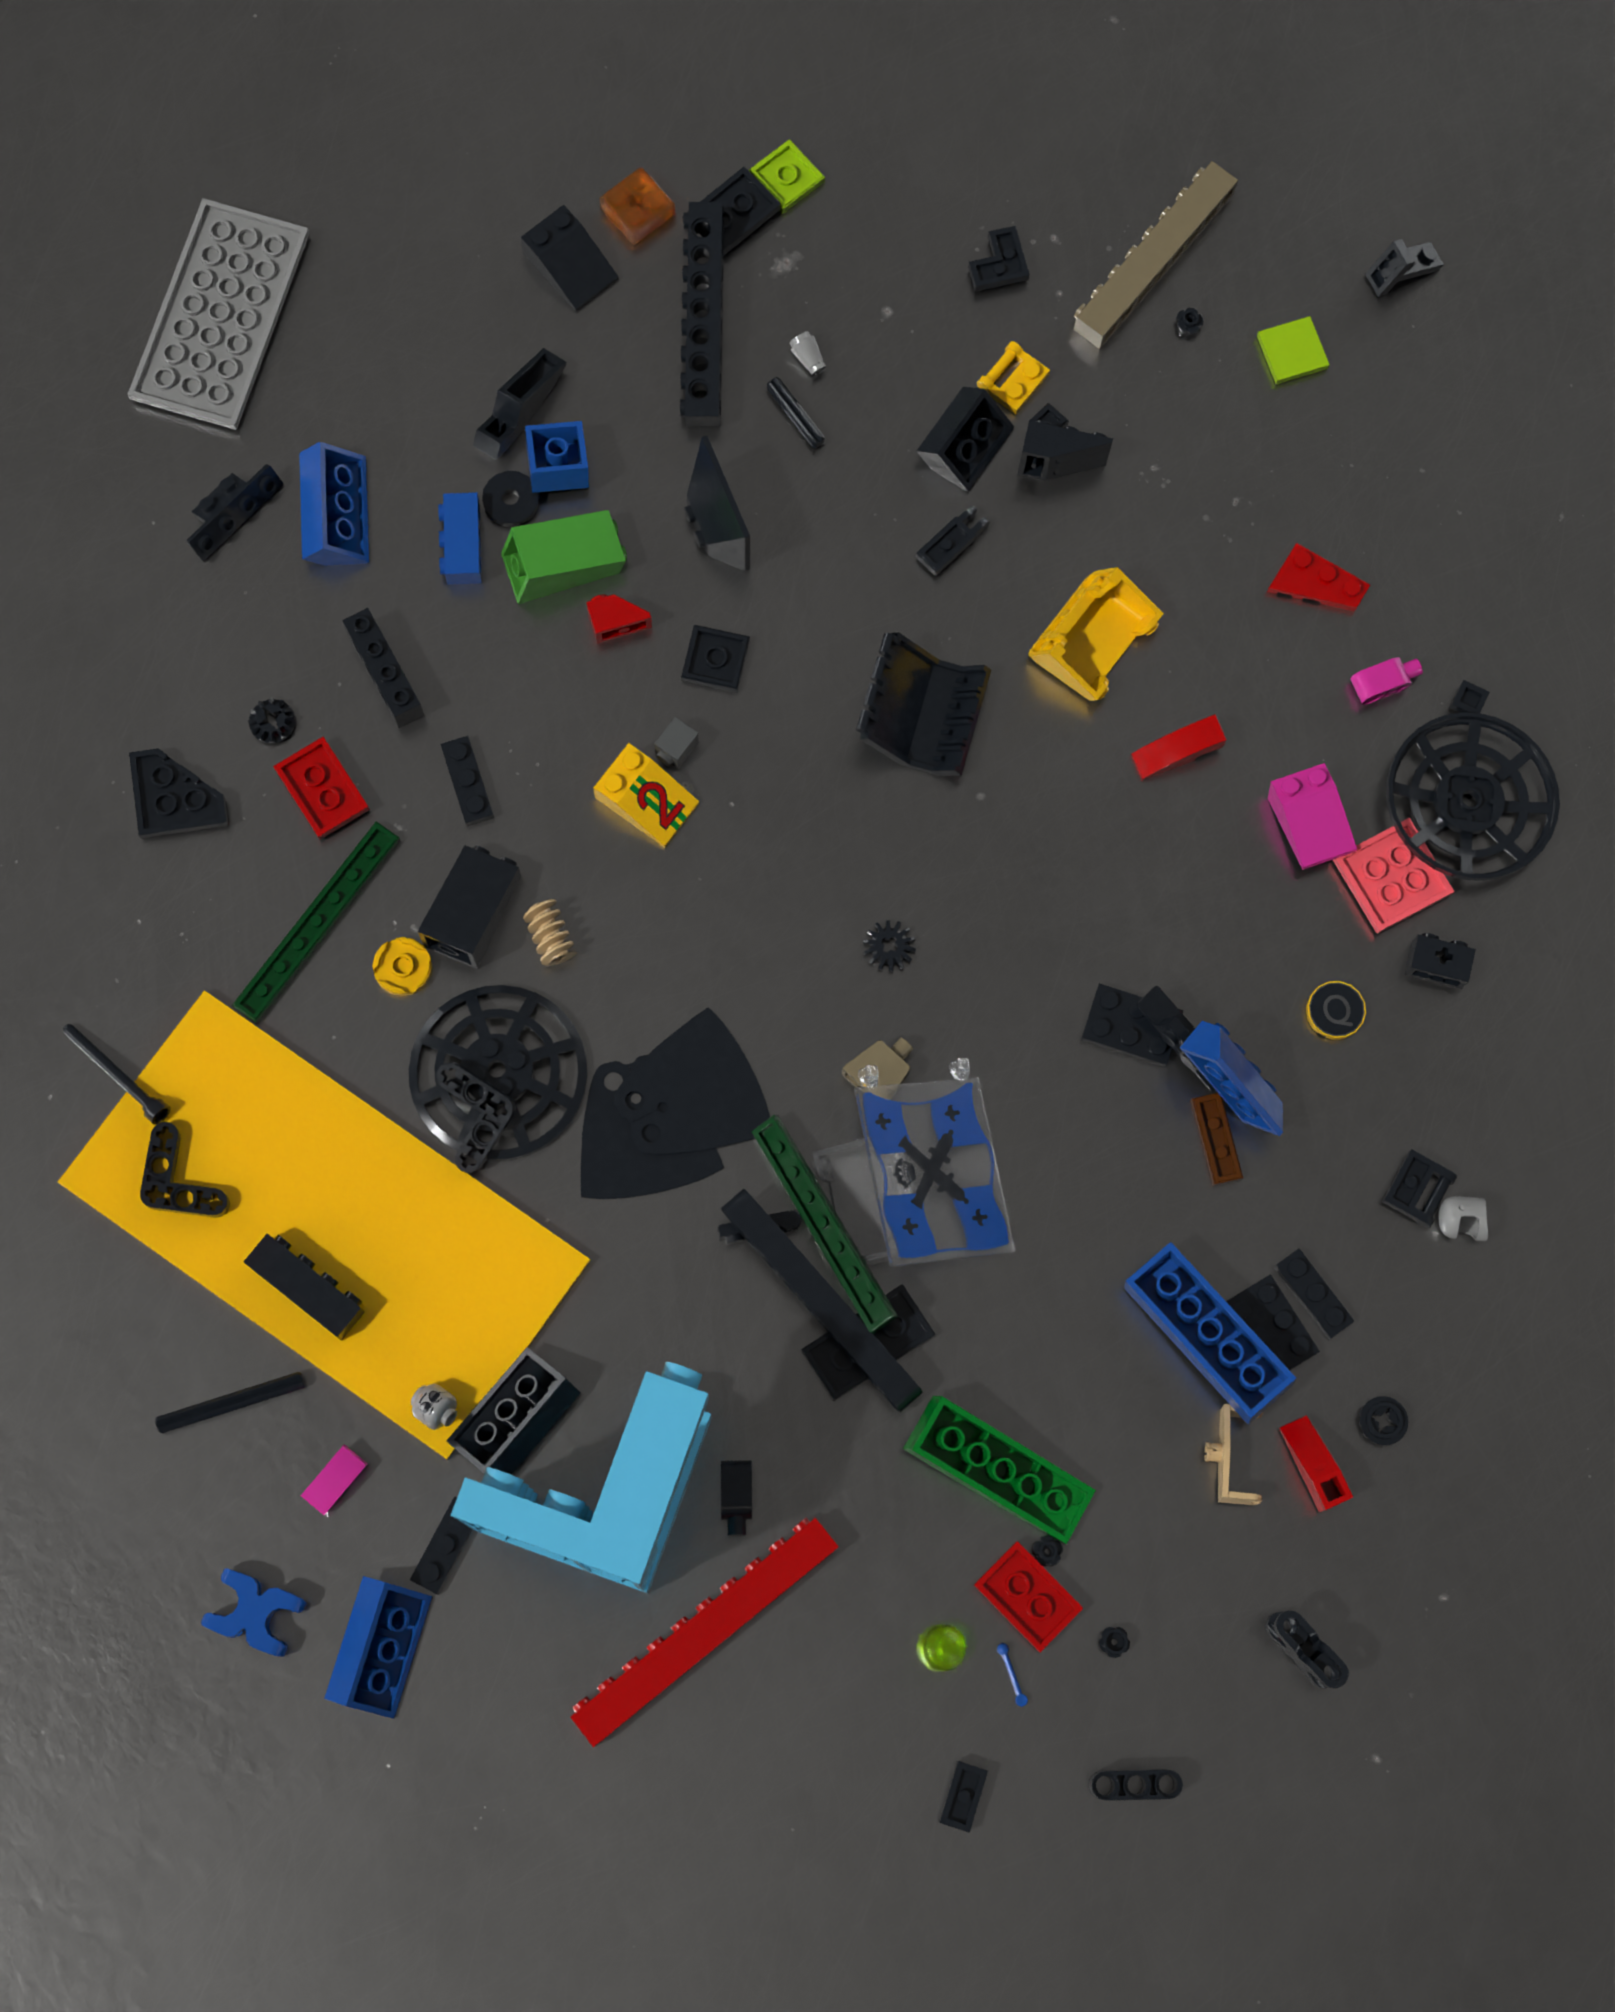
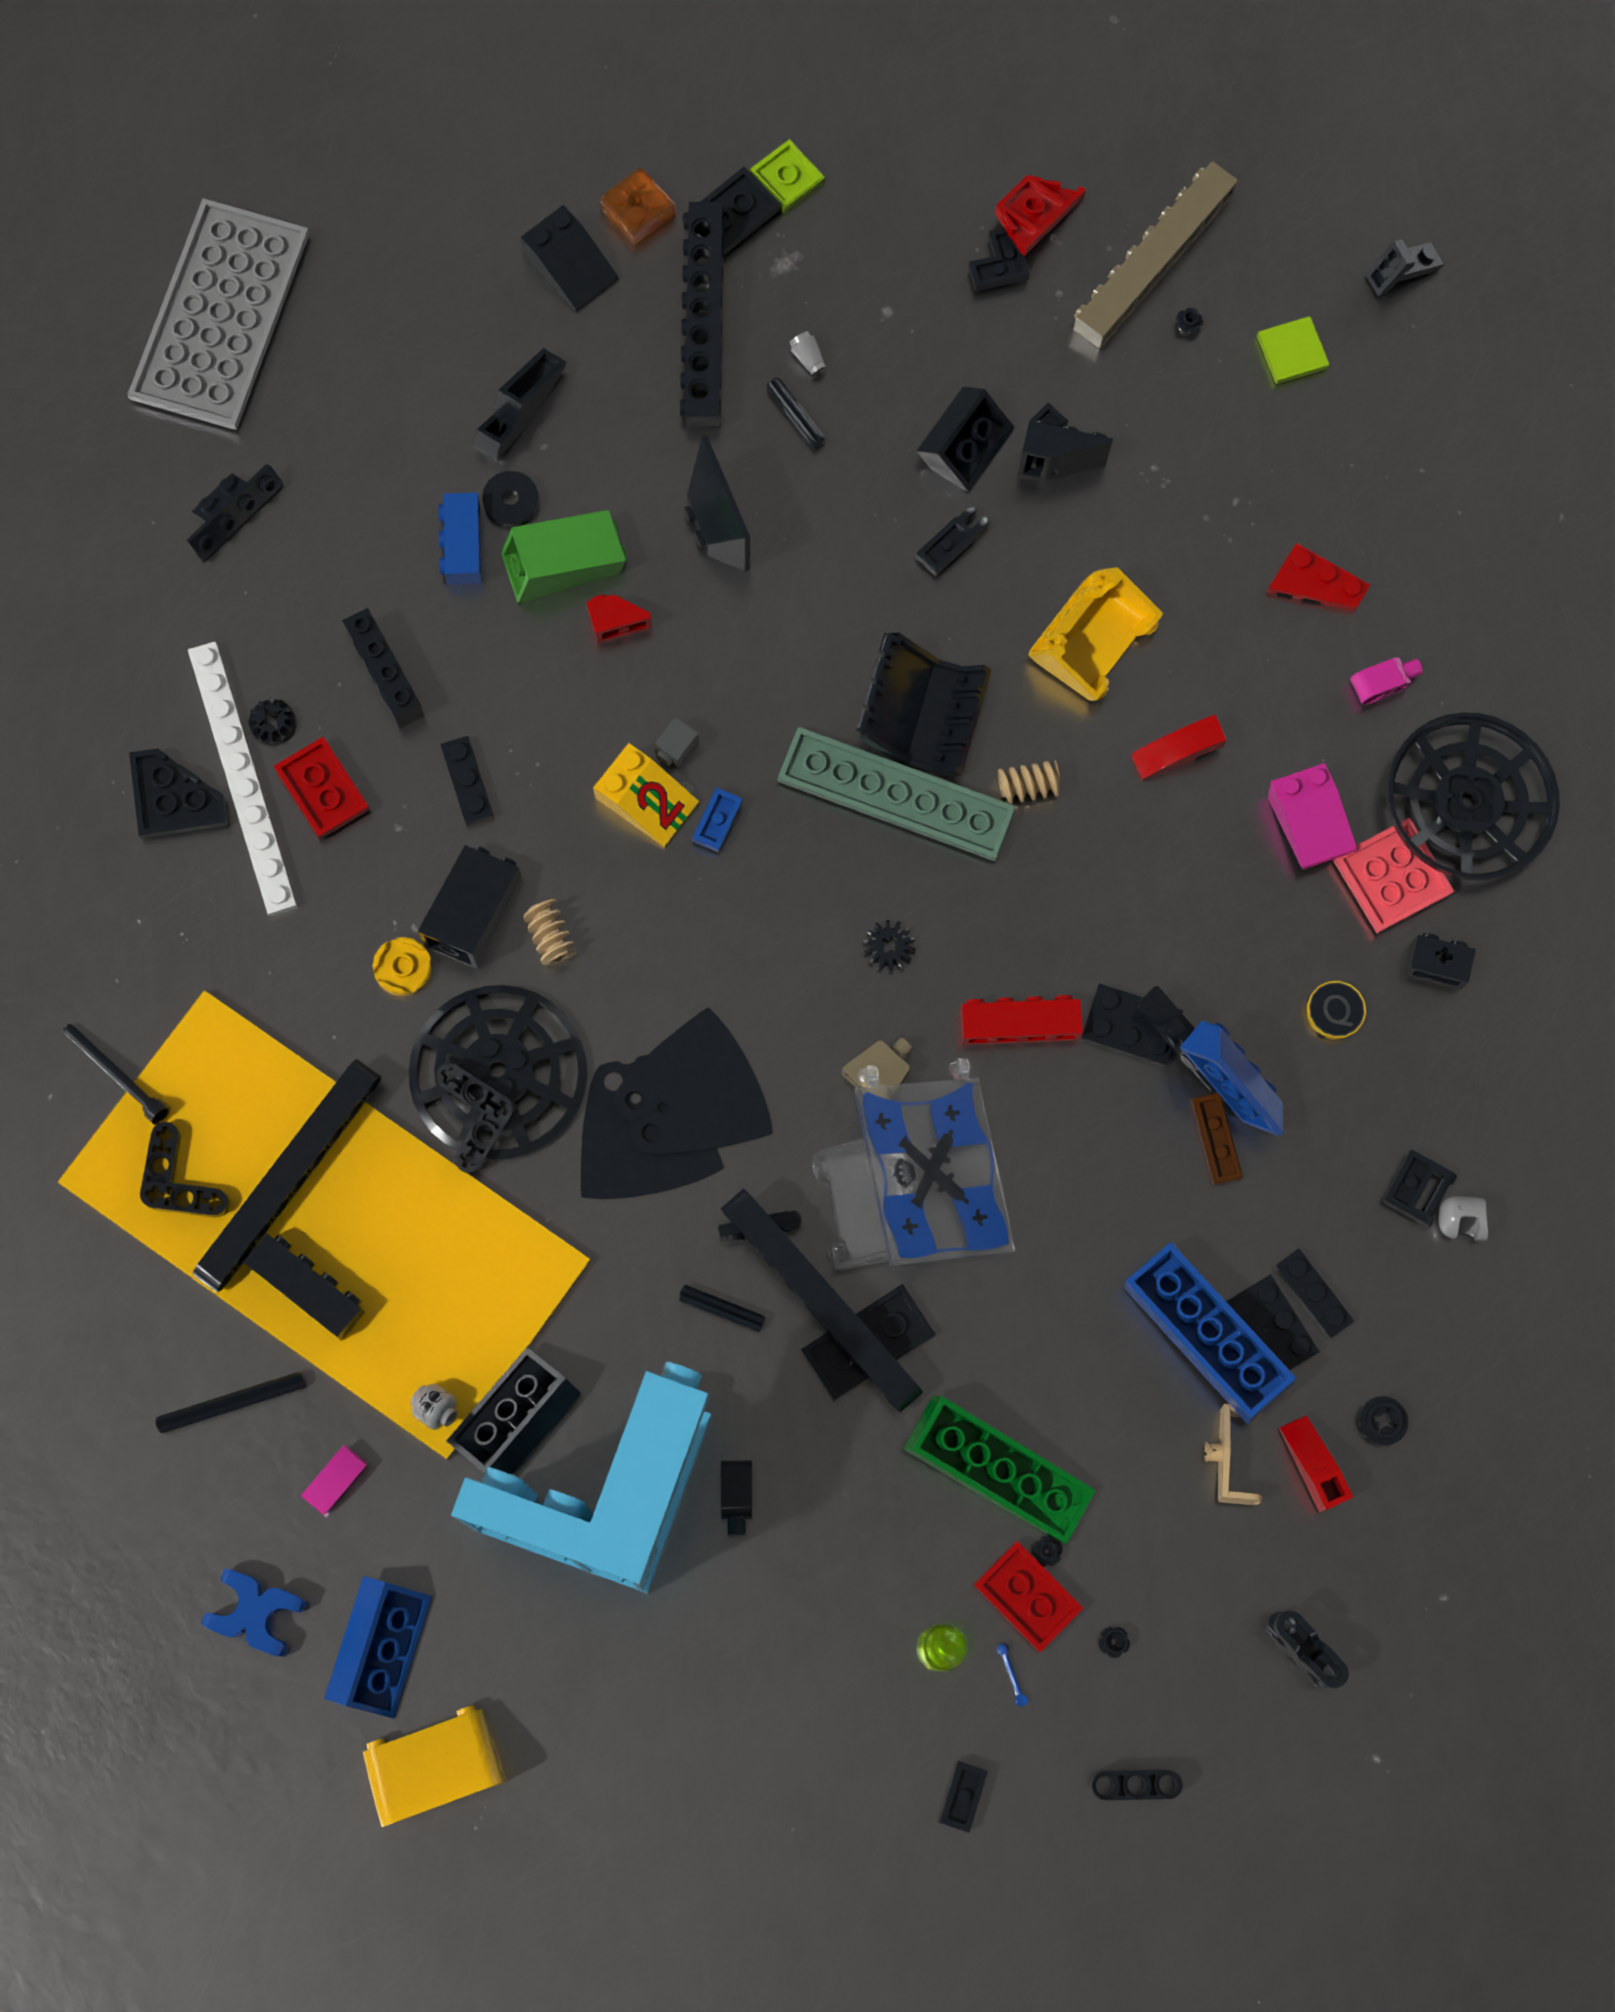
(242, 779): none -> white plate
(287, 1175): none -> black beam
(316, 922): dark green tile -> none
(333, 506): blue slope -> none
(433, 1766): none -> yellow windscreen
(441, 1552): black plate -> none
(557, 456): blue brick -> none
(703, 1632): red brick -> none
(715, 658): black tile -> none
(717, 819): none -> blue plate
(721, 1308): none -> black axle
(824, 1224): dark green tile -> none
(896, 793): none -> sand green plate
(1020, 384): yellow plate -> none
(1021, 1020): none -> red brick
(1029, 782): none -> tan piece
(1035, 209): none -> red wing
(1469, 698): black plate -> none

